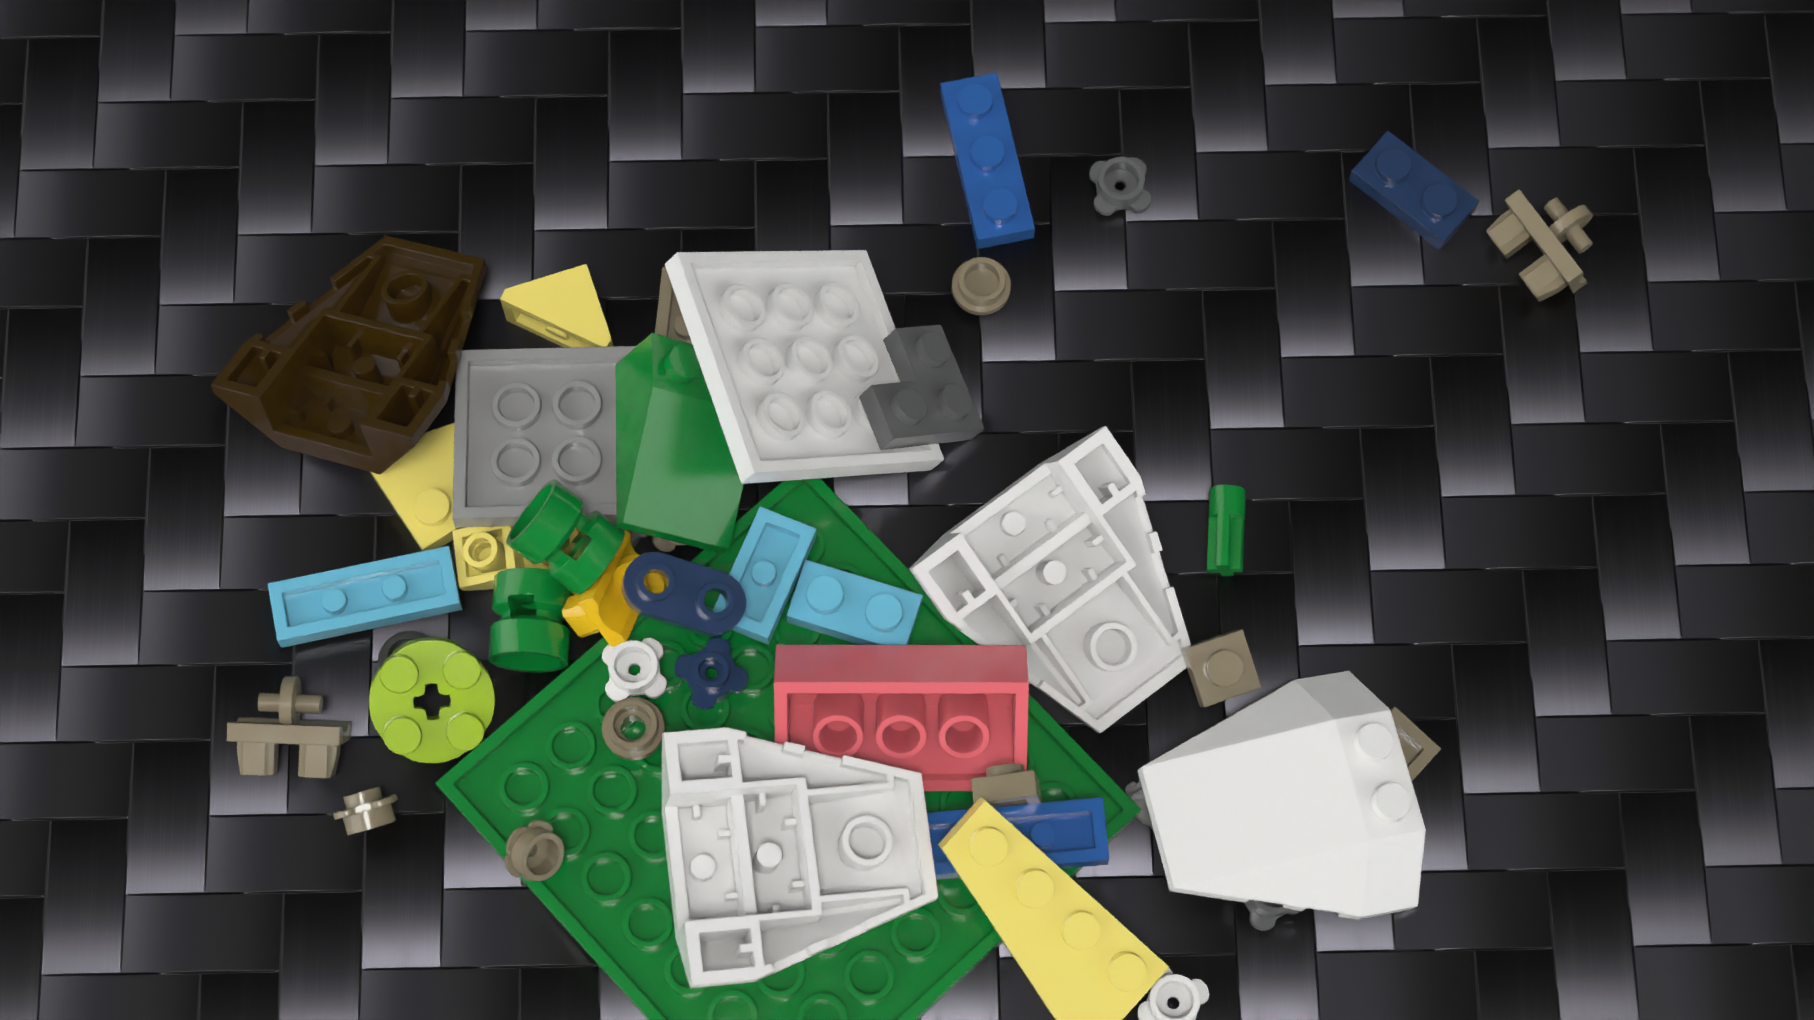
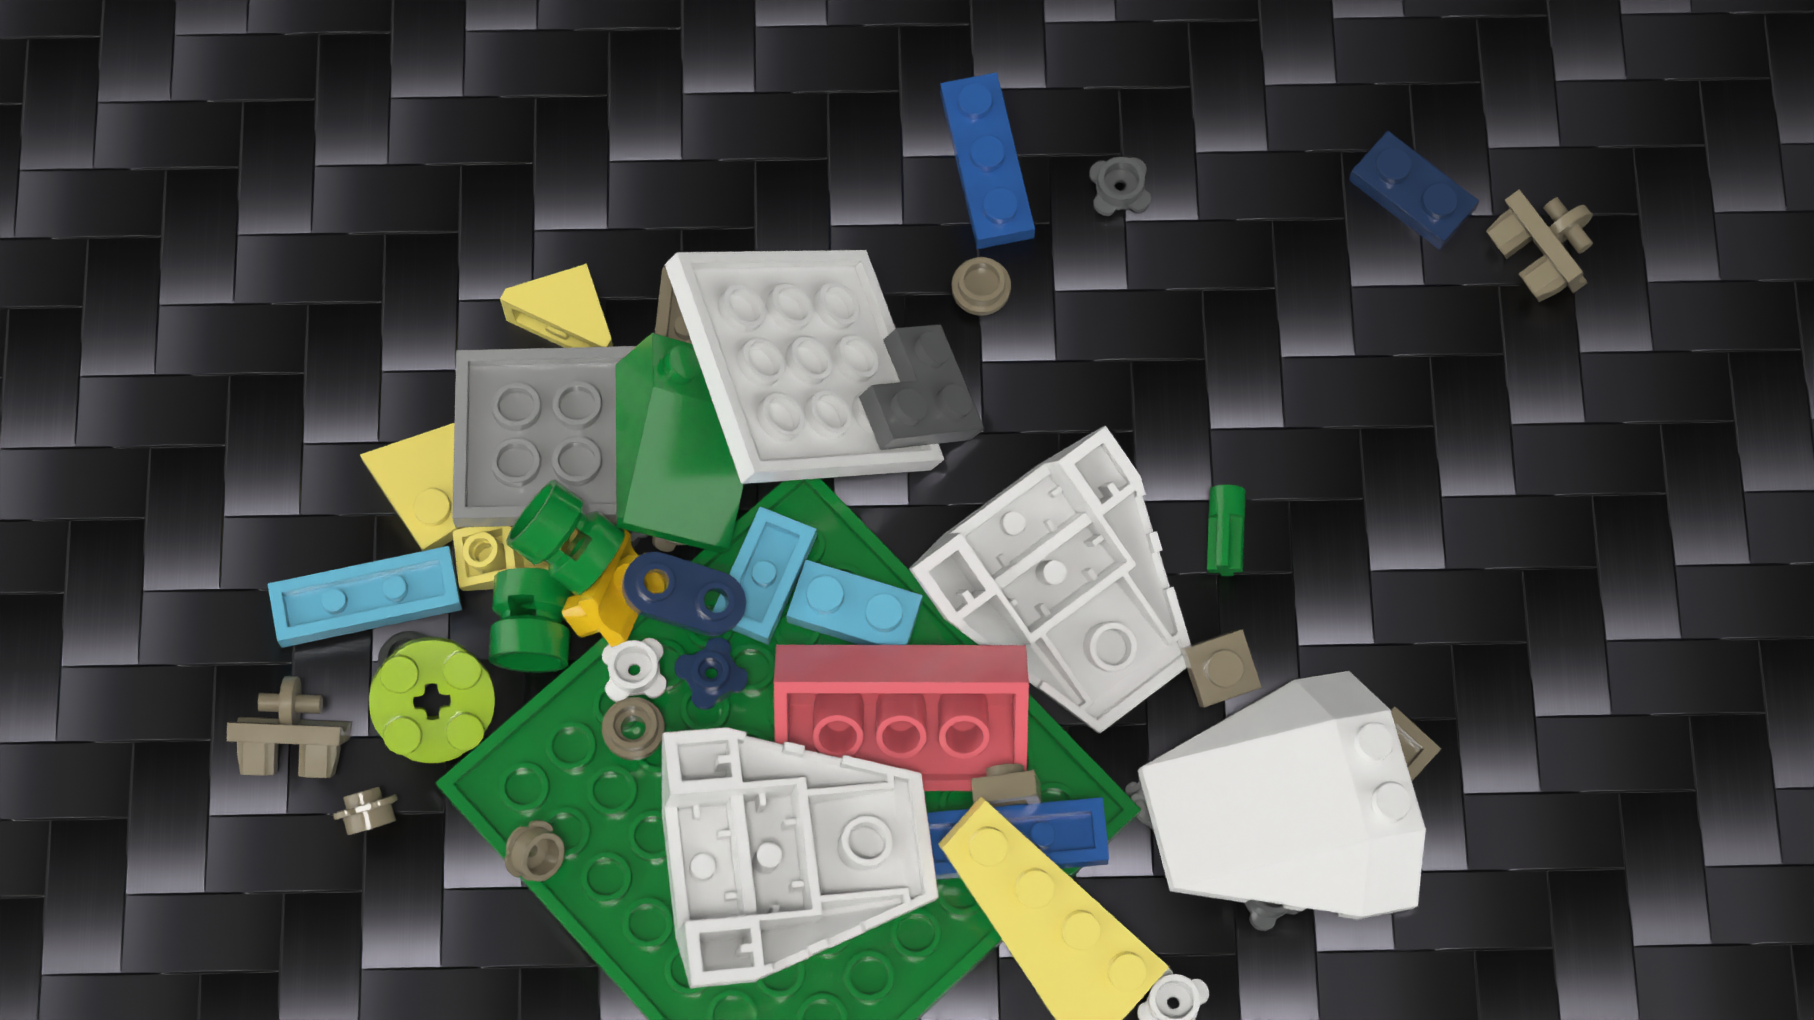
(365, 360): dark brown wedge -> none

